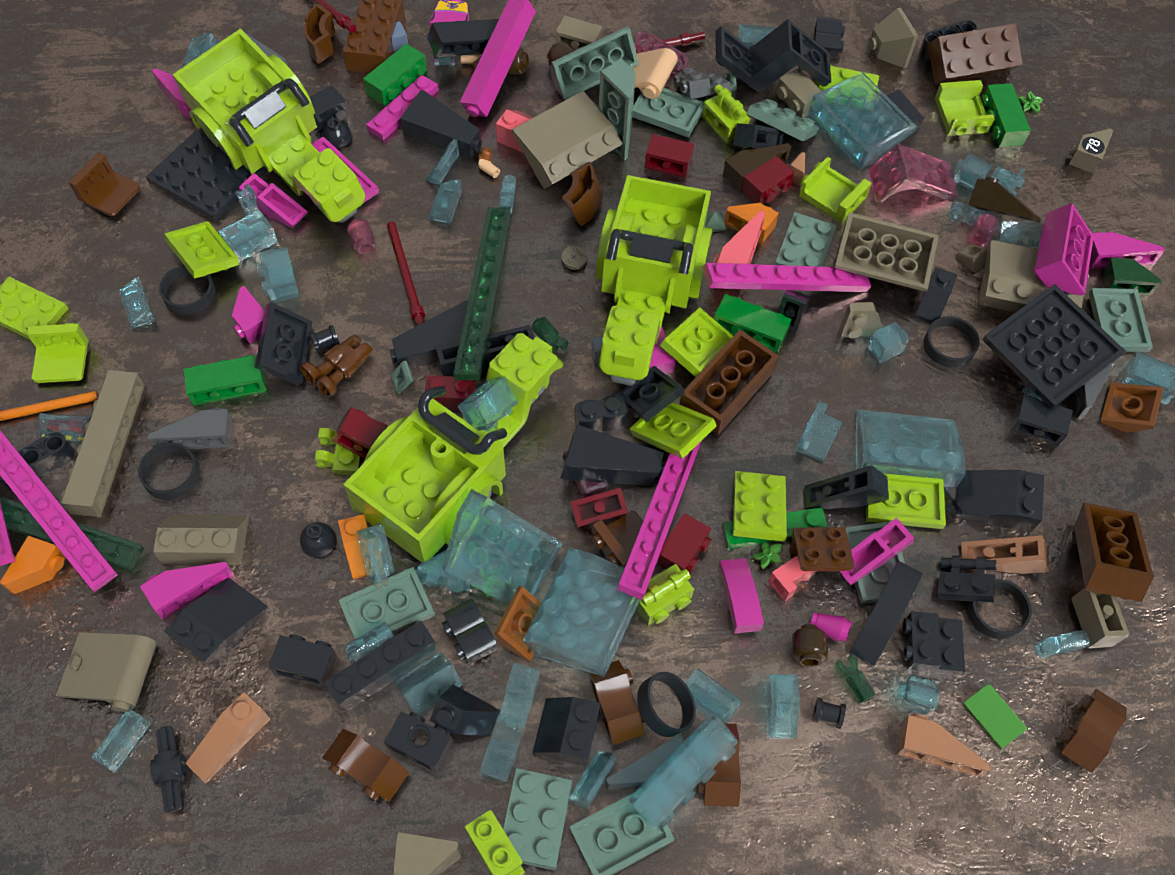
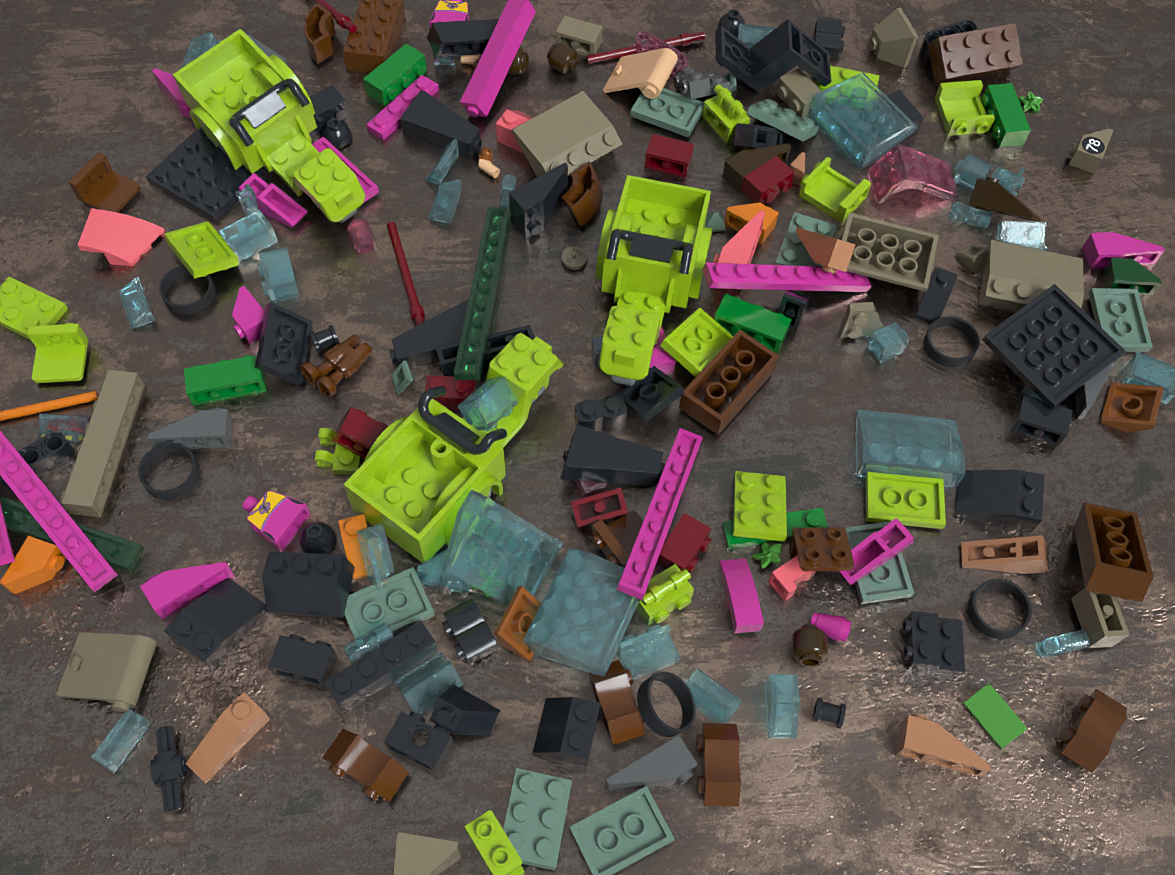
(118, 236): none -> coral slope
(201, 539): dark tan slope -> none
(276, 517): none -> dark pink torso
(307, 584): none -> black slope
(399, 37): sand blue slope -> none
(511, 722): clear light blue slope -> none
(538, 200): none -> black slope
(549, 334): clear green bar -> none
(582, 67): sand green slope -> none
(593, 779): clear light blue slope -> none
(617, 99): sand green slope -> none
(648, 651): none -> clear light blue bracket
(674, 429): lime plate -> none
(683, 771): clear light blue slope -> none
(731, 21): none -> black brick
(819, 433): clear light blue panel -> none
(826, 250): none -> nougat slope
(850, 489): black slope -> none
(856, 680): clear green bar -> none
(886, 613): black slope -> none
(919, 694): clear light blue head -> none
(952, 505): black hand -> none
(967, 586): black plate -> none
(984, 229): clear pink brick -> none
(1064, 250): dark pink slope -> none

